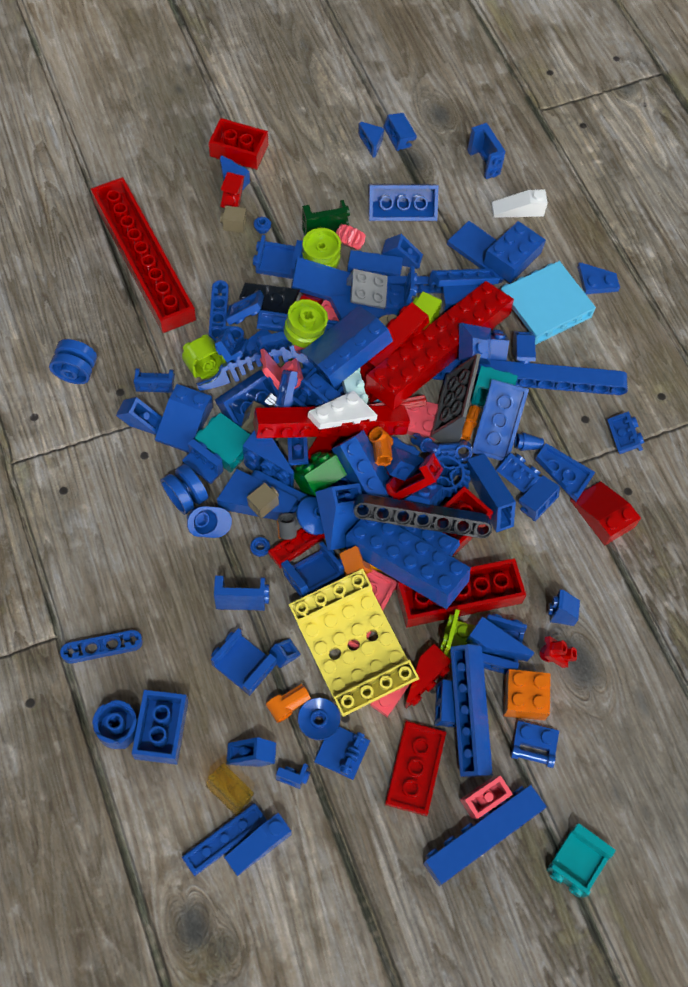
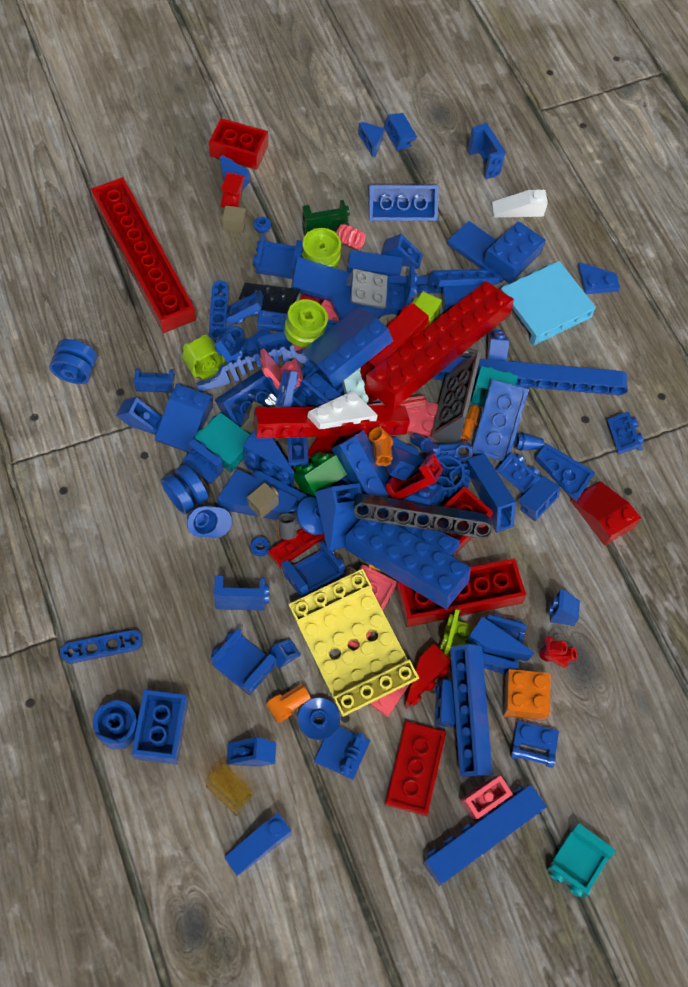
(224, 839): blue tile -> none
(289, 776): blue bracket -> none
(353, 561): orange panel -> none
(474, 340): blue slope -> none
(524, 347): blue slope -> none

